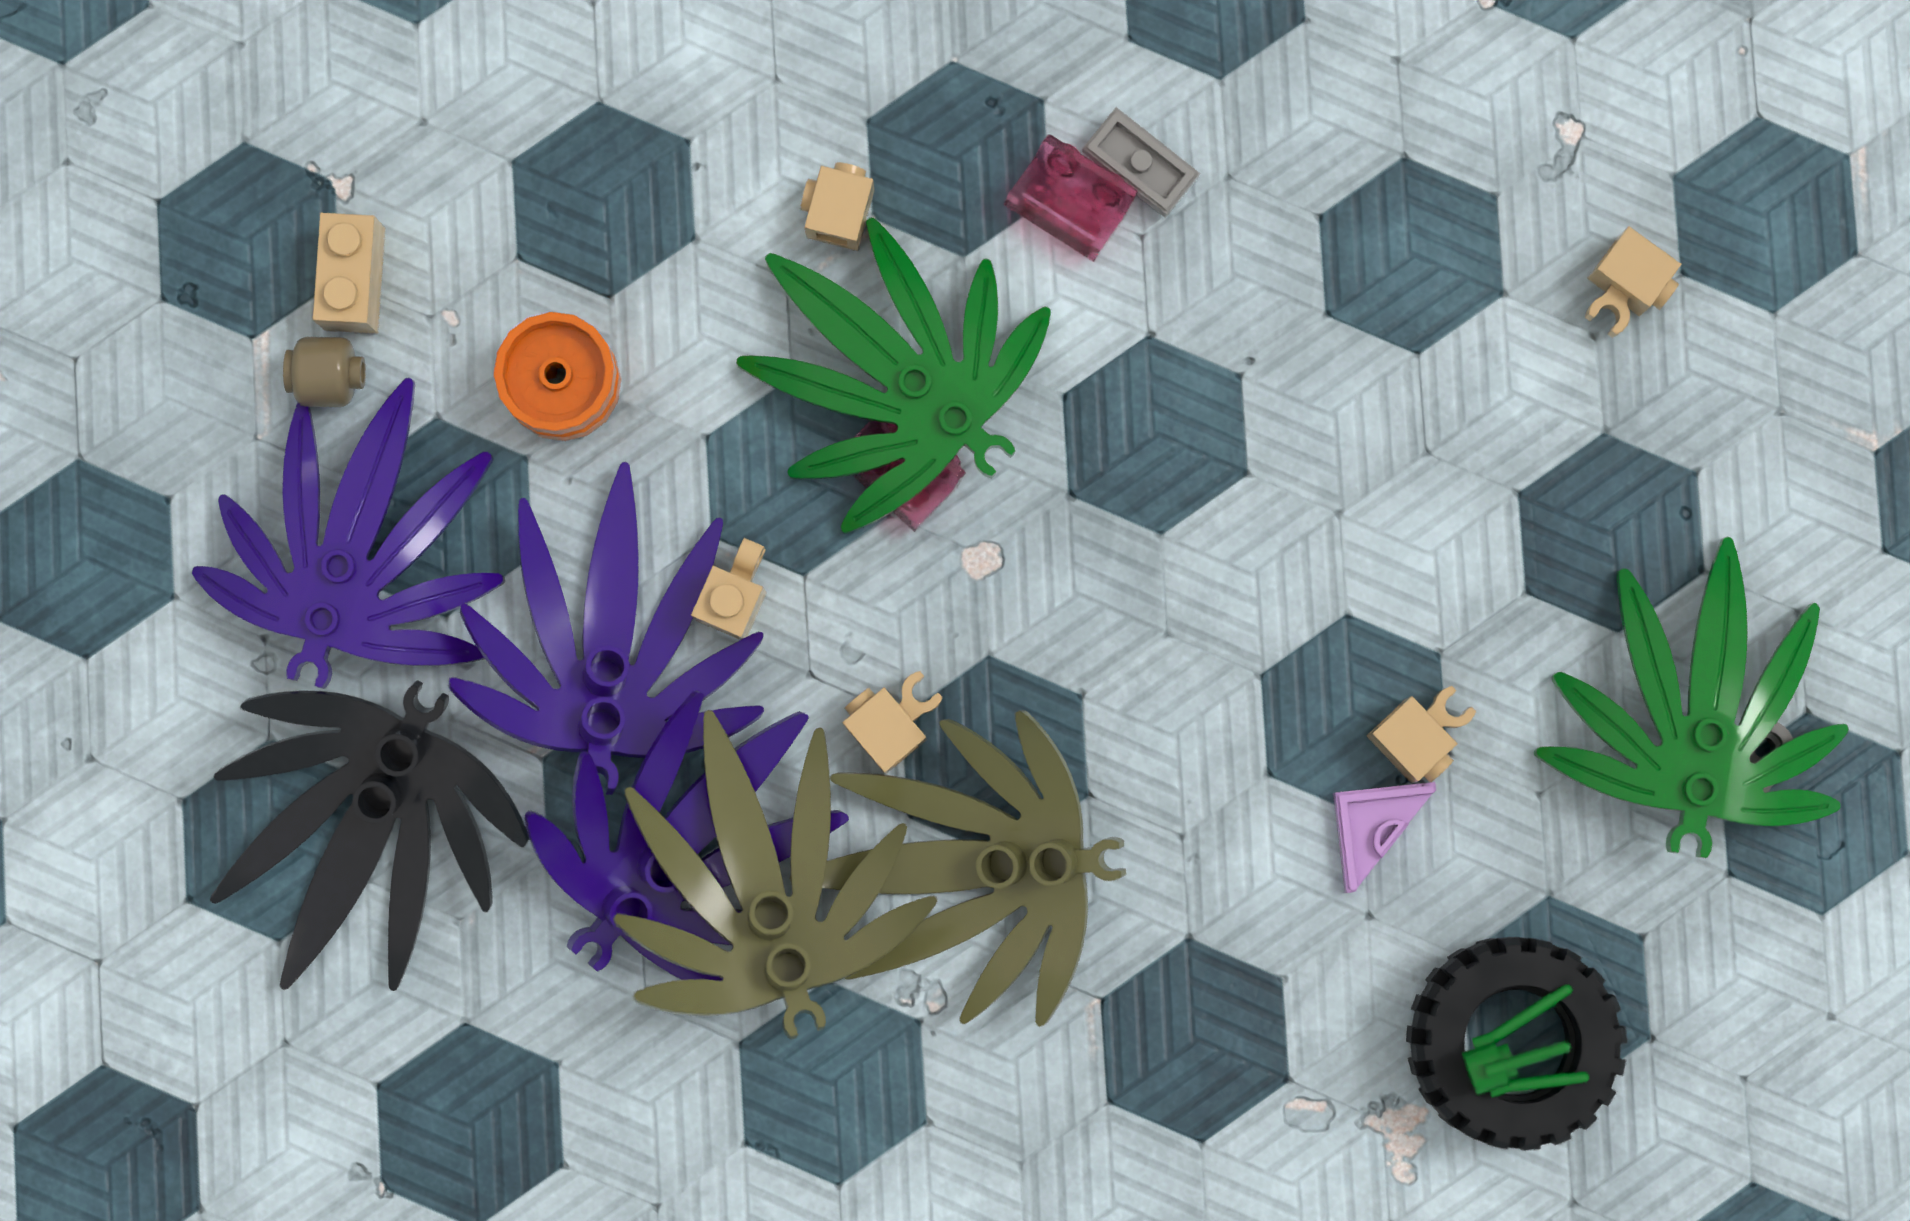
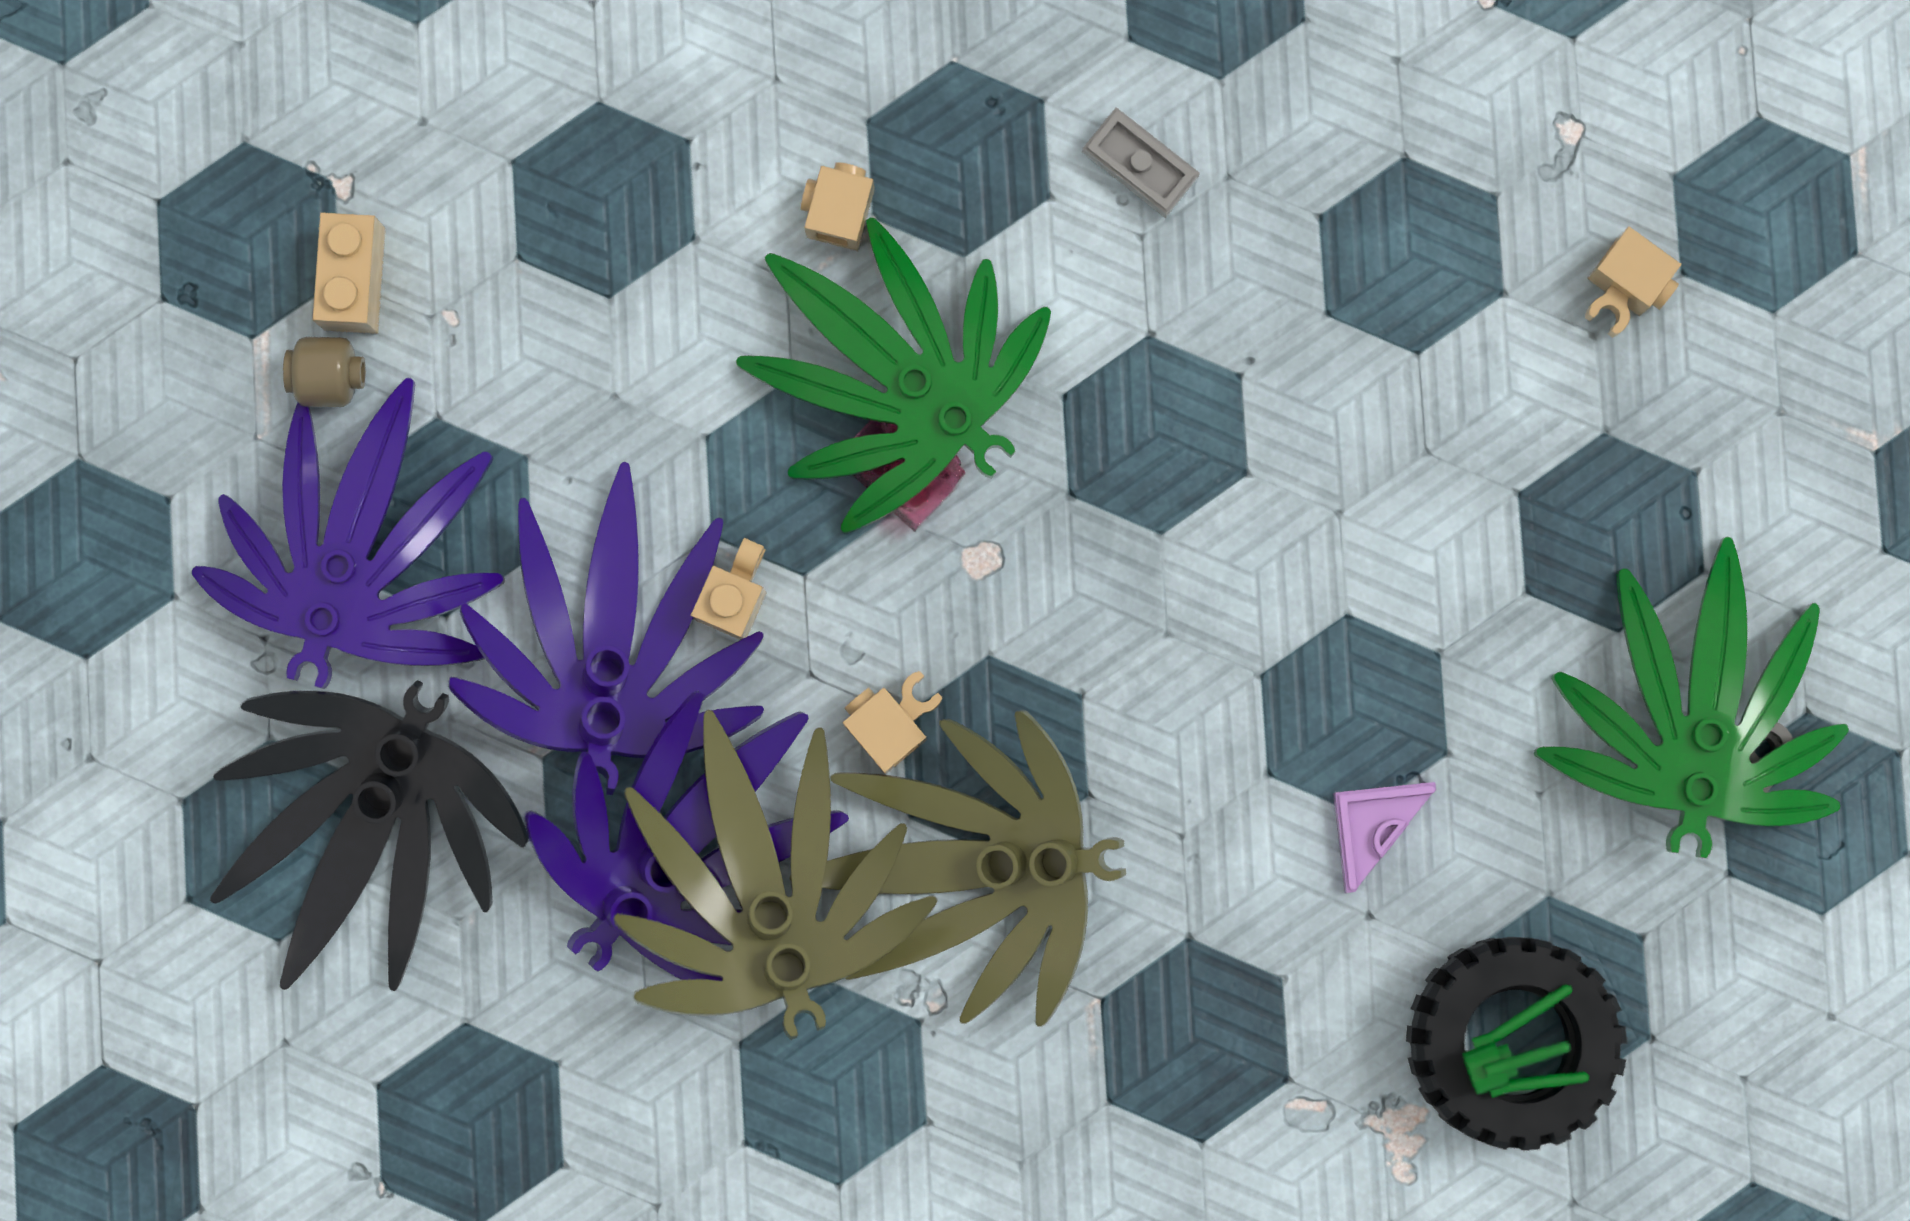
(534, 354): orange wheel -> none
(1071, 197): clear pink bracket -> none
(1415, 736): tan brick -> none

